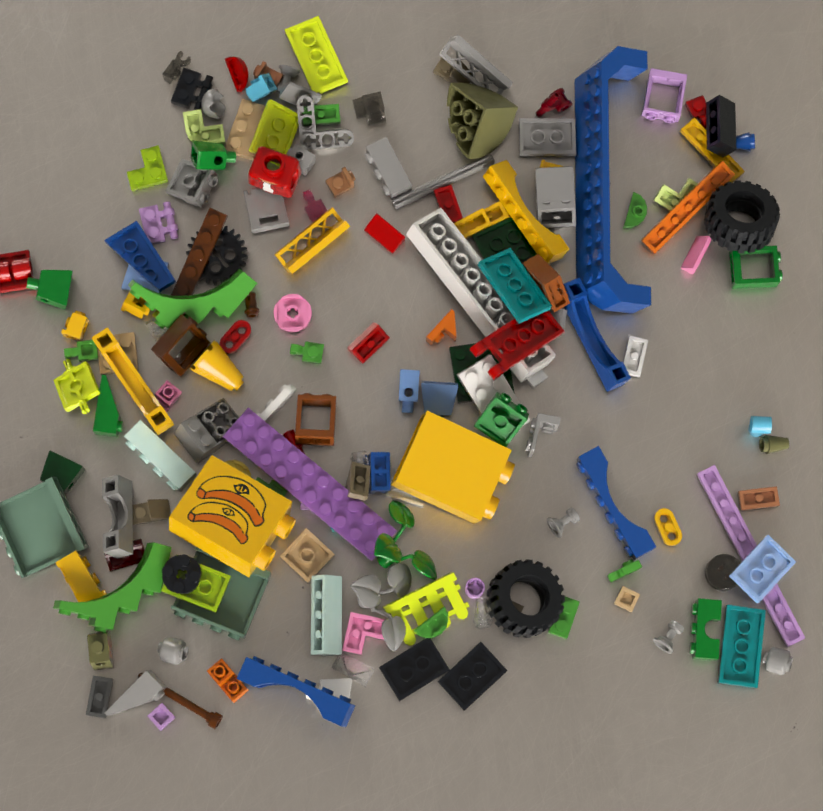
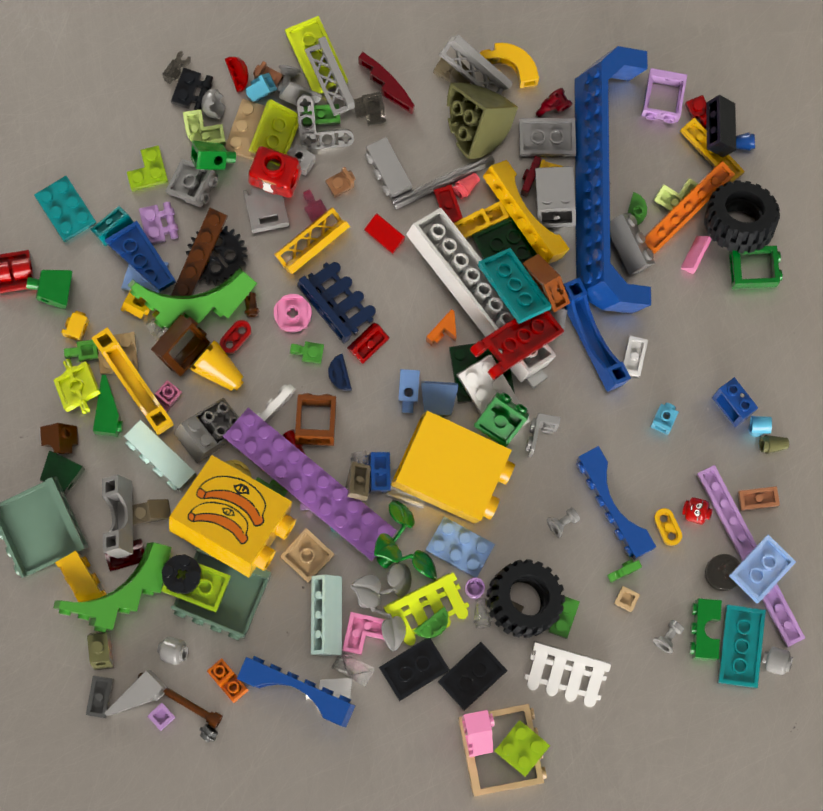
(59, 437): none -> reddish brown brick
(65, 208): none -> teal plate
(111, 224): none -> teal slope
(208, 733): none -> dark grey plate
(321, 300): none -> dark blue fence
(338, 78): none -> light grey fence
(338, 373): none -> dark blue plate
(390, 87): none -> dark red slope
(460, 547): none -> light blue plate
(466, 185): none -> coral cone
(471, 764): none -> tan window
(478, 732): none -> bright pink wedge
(515, 58): none -> yellow arch
(522, 748): none -> lime plate
(529, 176): none -> dark red plate
(558, 667): none -> white fence
(630, 243): none -> light grey brick
(662, 424): none -> medium azure brick
(697, 510): none -> red head
(732, 404): none -> blue window

